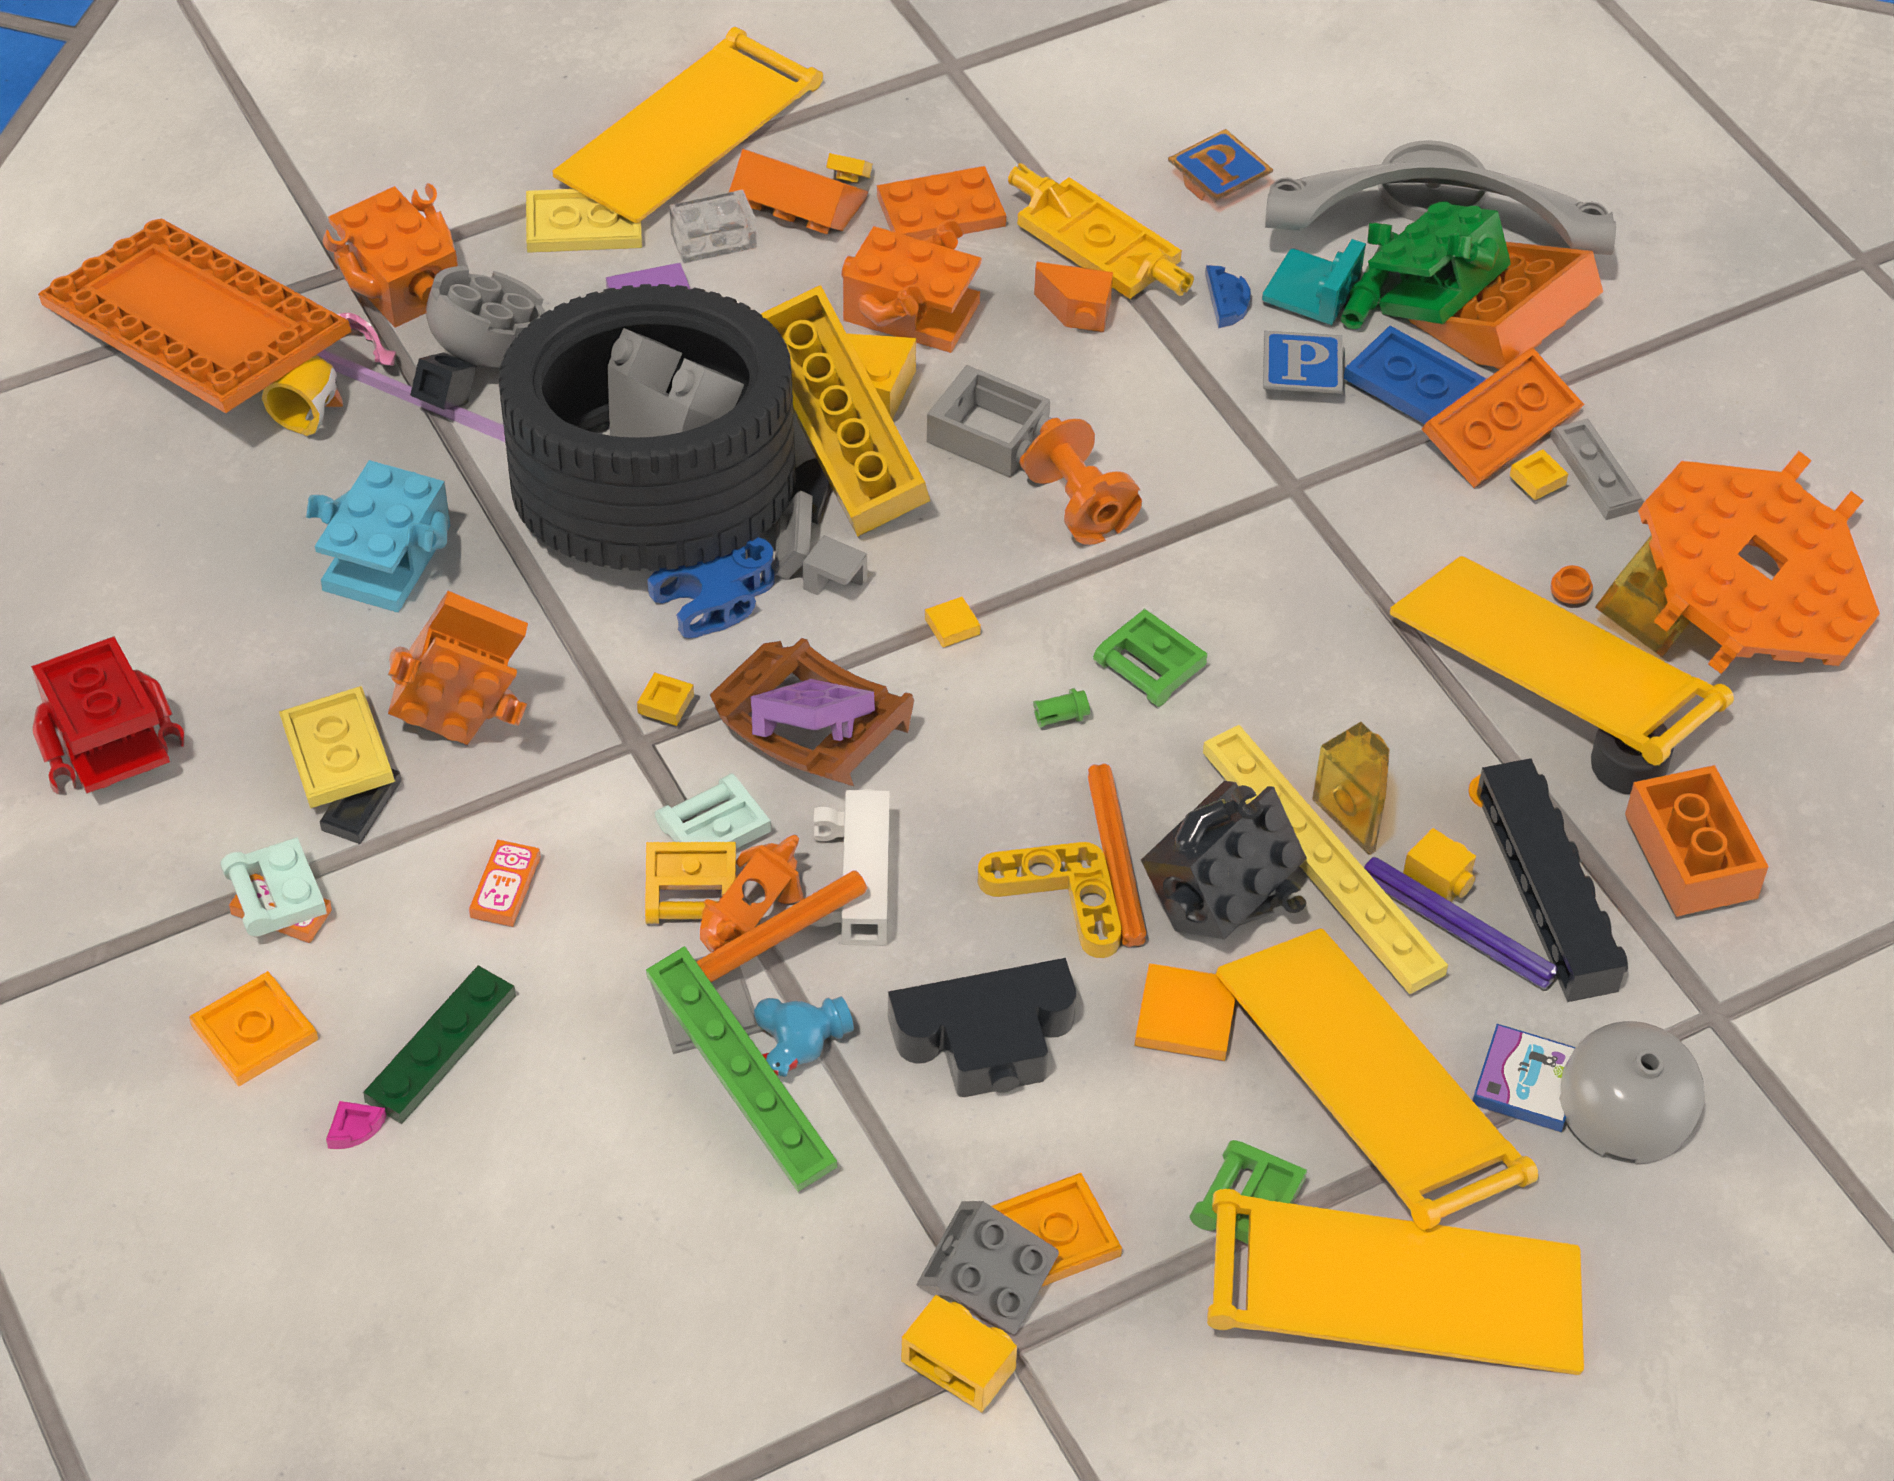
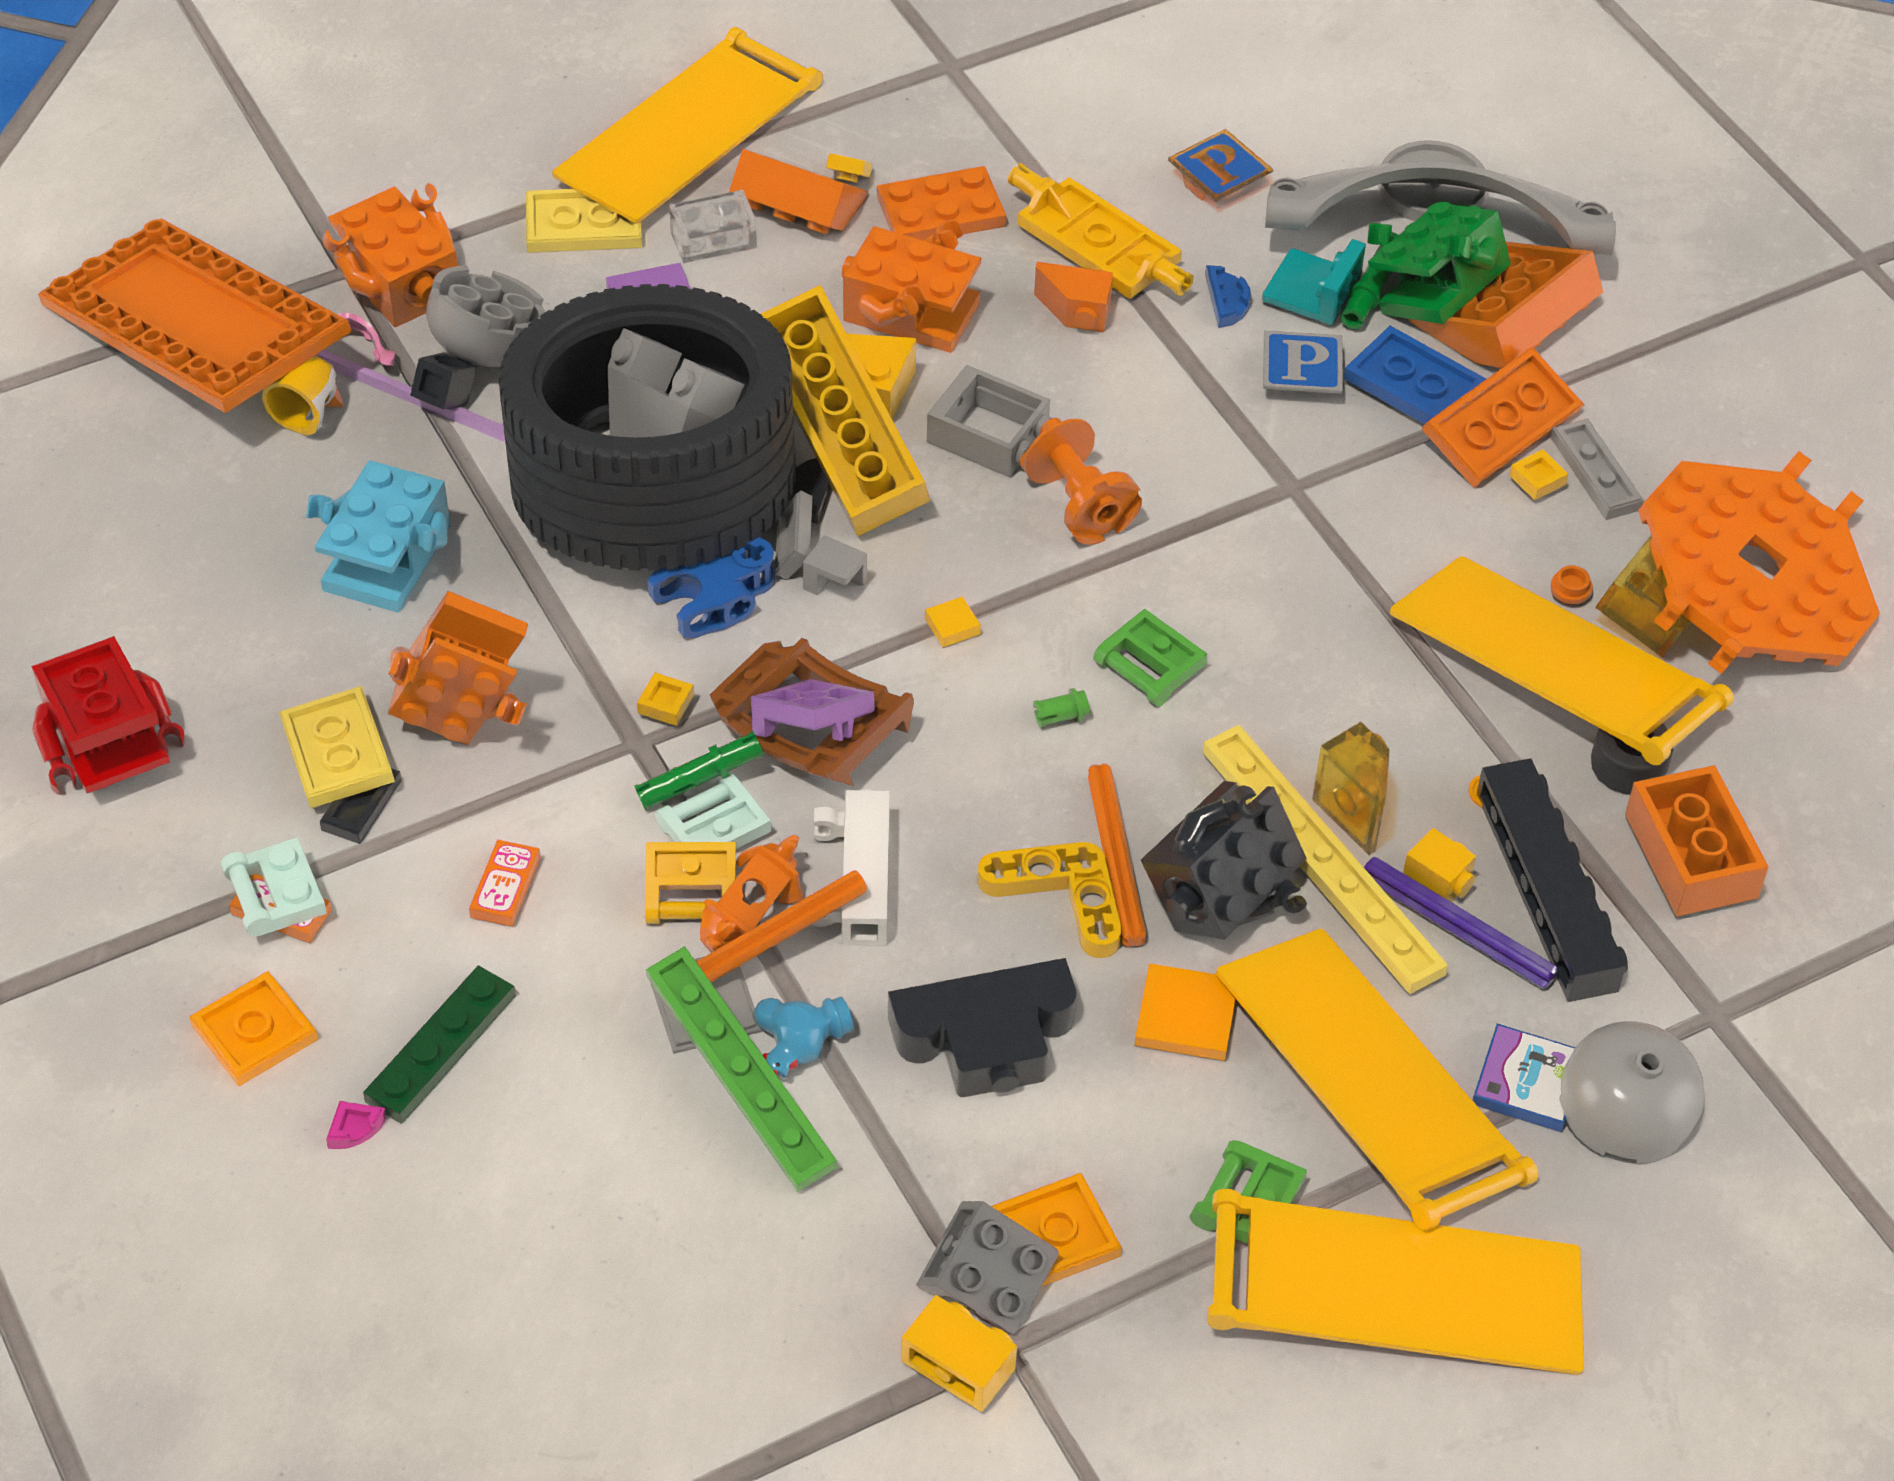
(699, 770): none -> green pin

